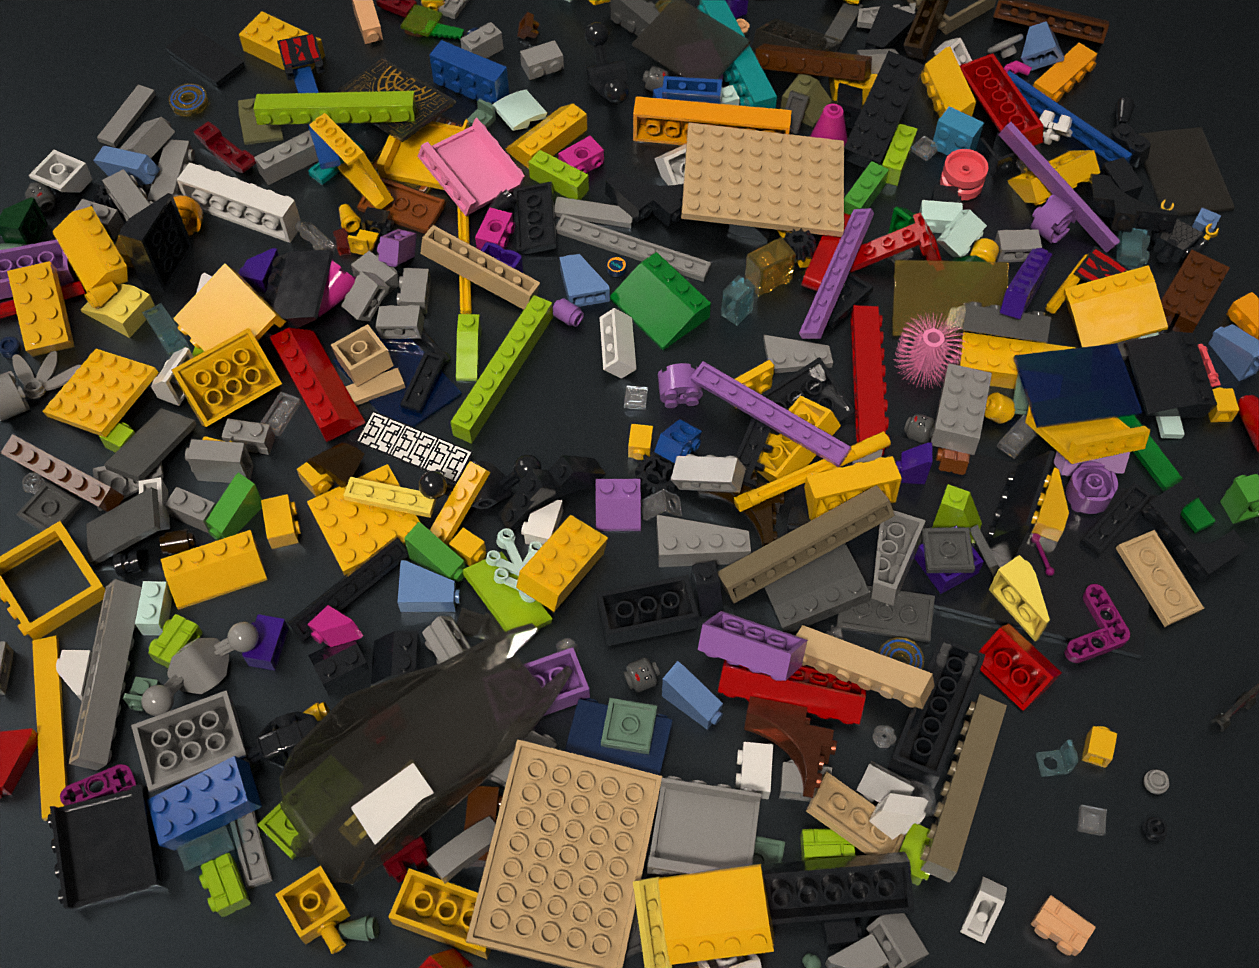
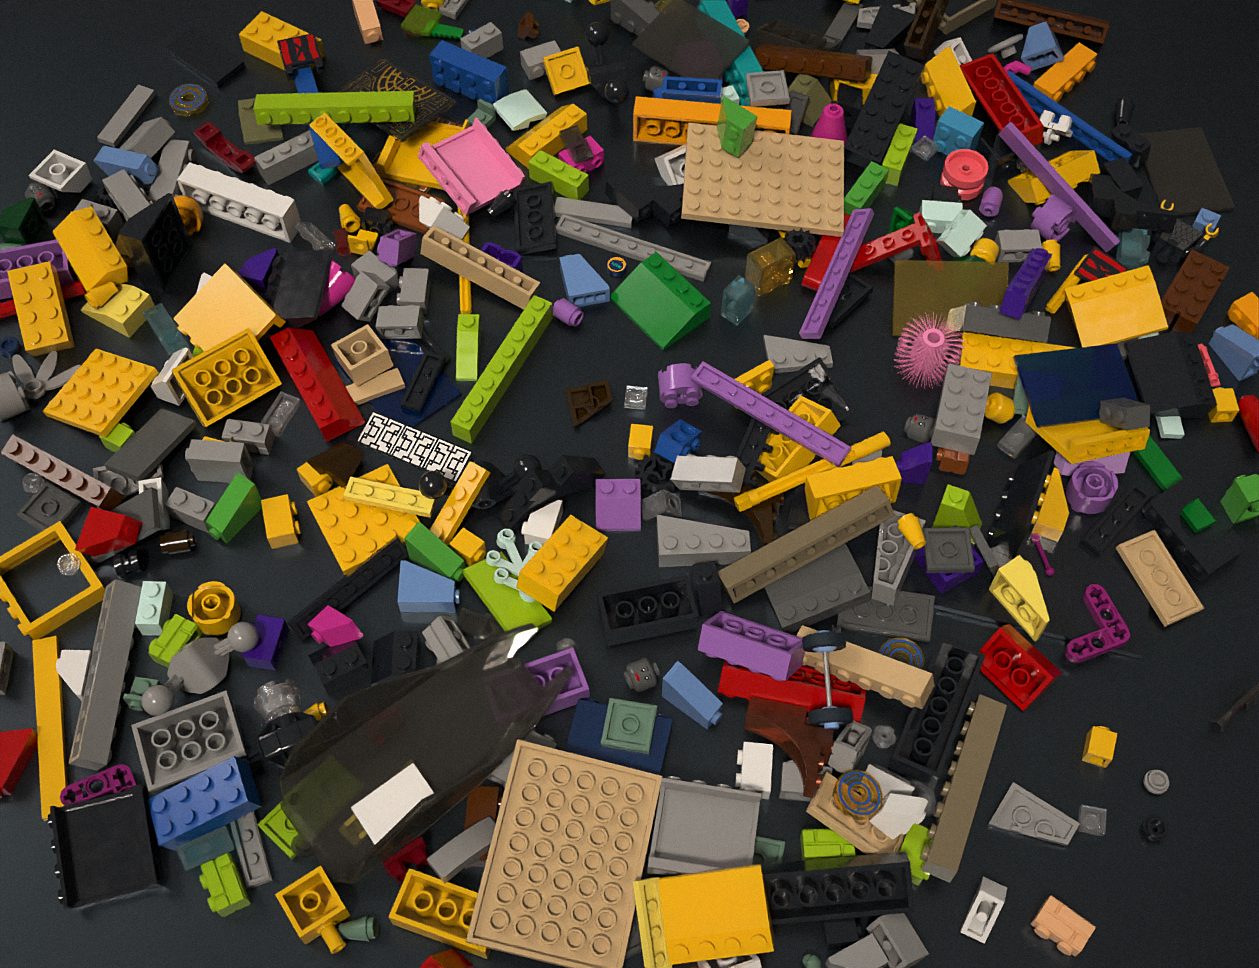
(64, 562): none -> clear plate
(107, 532): none -> red slope
(214, 569): yellow slope -> none
(214, 608): none -> yellow brick
(277, 700): none -> clear cone
(440, 215): none -> white slope
(495, 228): dark pink brick -> none
(565, 70): none -> yellow plate
(575, 144): none -> clear smoke slope
(587, 400): none -> dark brown slope
(617, 343): white brick -> none
(735, 127): none -> bright green slope
(767, 88): none -> light grey tile
(826, 642): none -> black axle
(849, 747): none -> light grey brick
(868, 373): red brick -> none
(868, 788): none -> clear yellow tile
(912, 530): none -> yellow cone
(923, 117): none -> dark purple slope
(991, 202): none -> medium lavender brick
(1032, 817): none -> light grey wing
(1053, 248): none -> yellow cone
(1065, 757): clear light blue bracket -> none
(1125, 413): none -> dark grey brick

